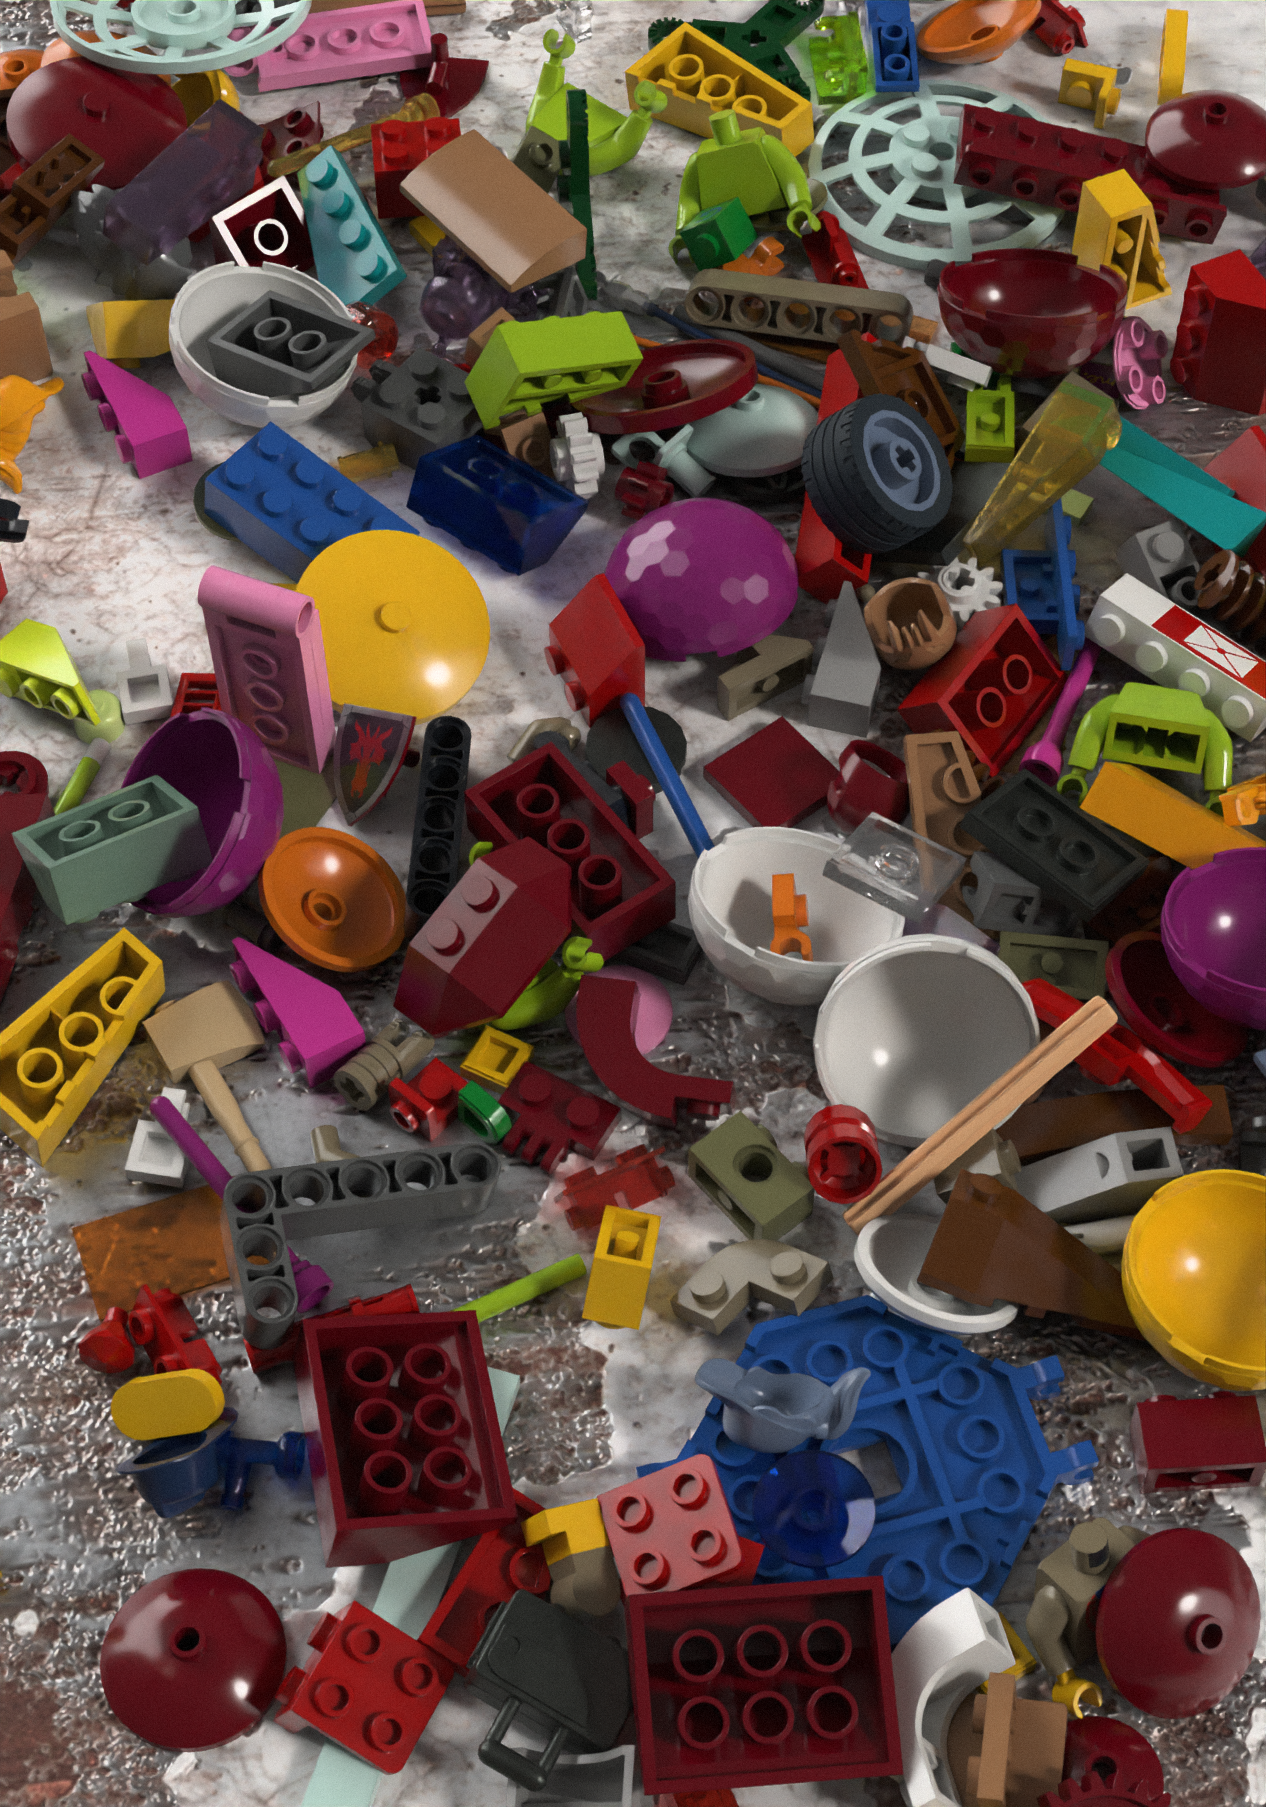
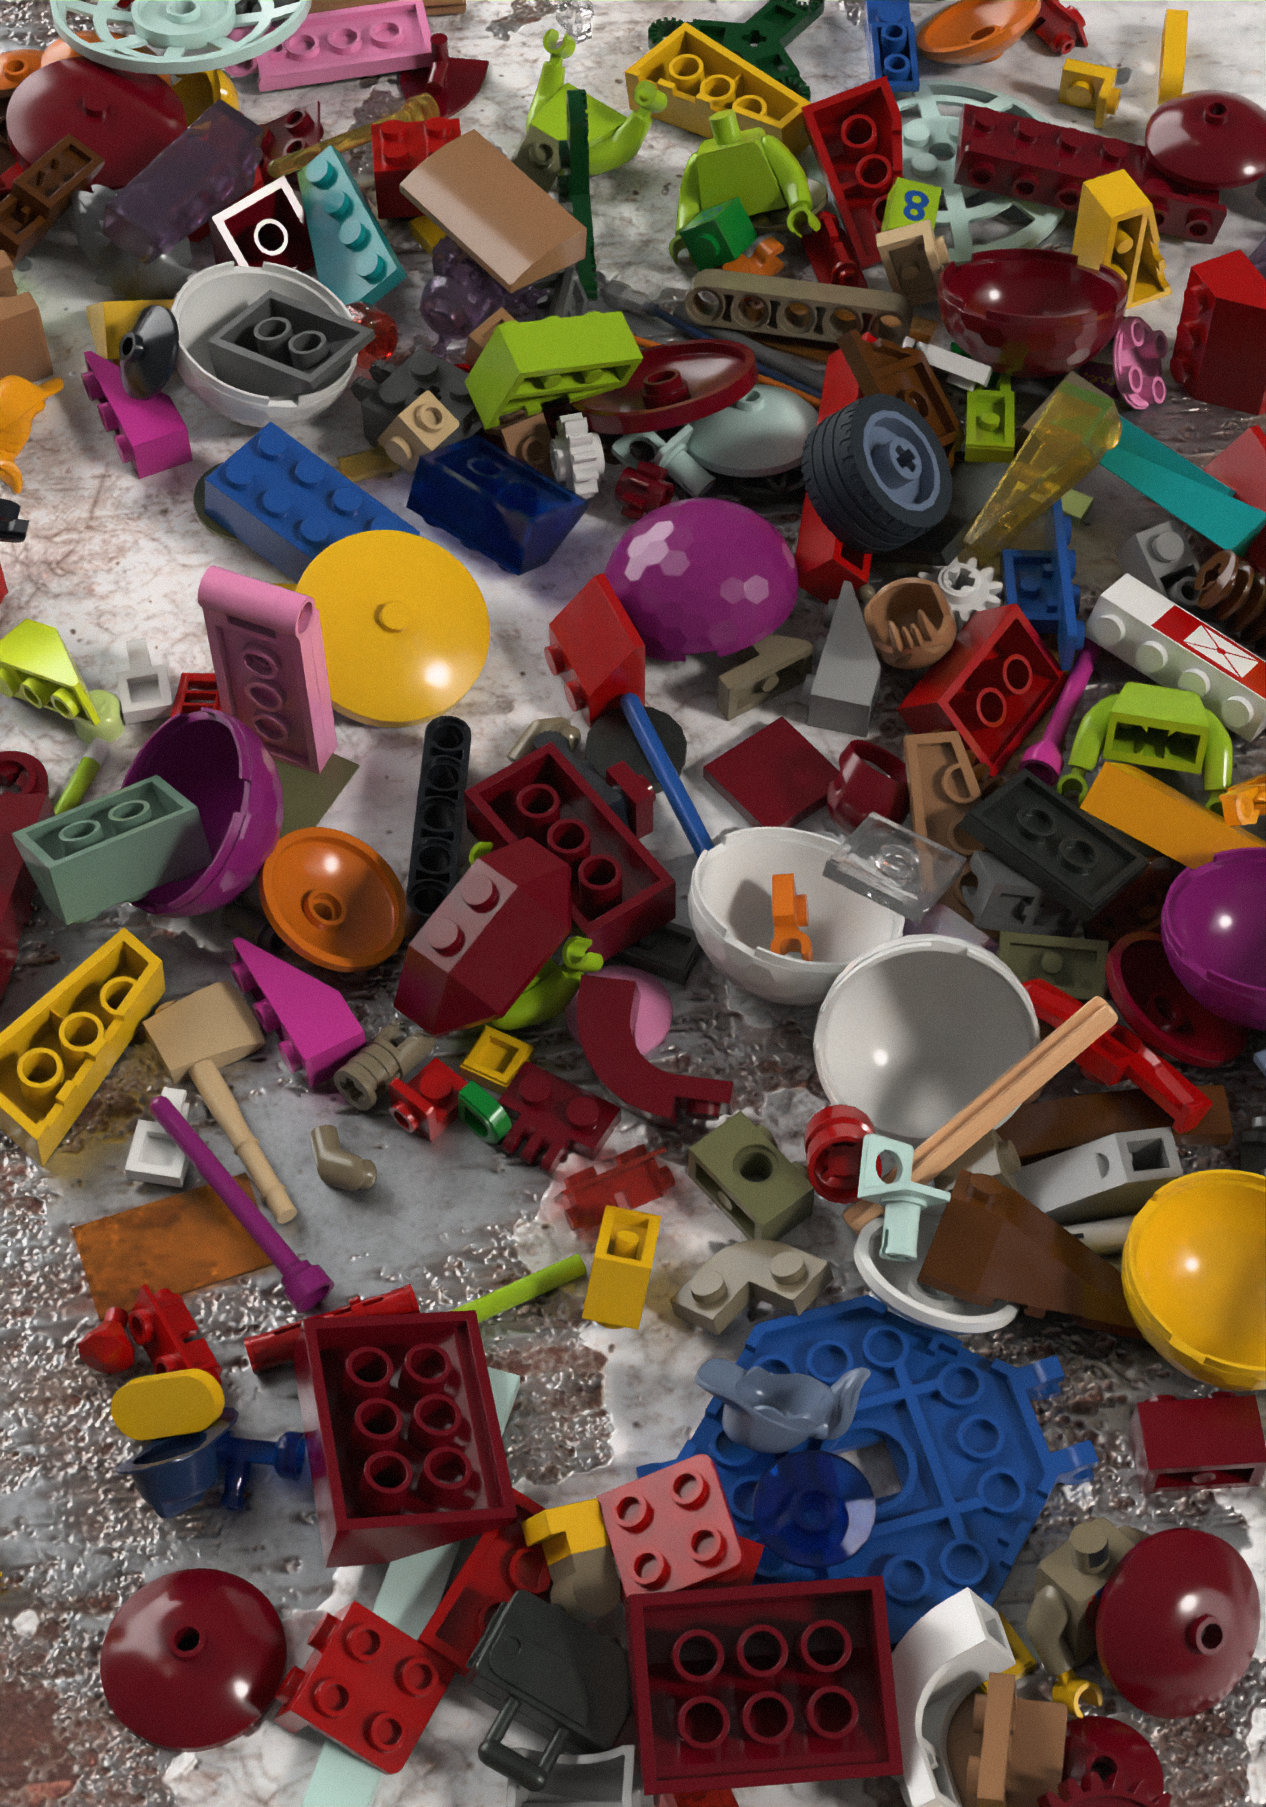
(149, 352): none -> black dish
(336, 1212): dark grey beam -> none
(368, 757): shield -> none
(417, 431): none -> tan bracket
(838, 60): clear neon green hinge -> none
(860, 157): none -> red wedge
(900, 1198): none -> light aqua bracket
(910, 203): none -> lime brick
(913, 260): none -> tan bracket

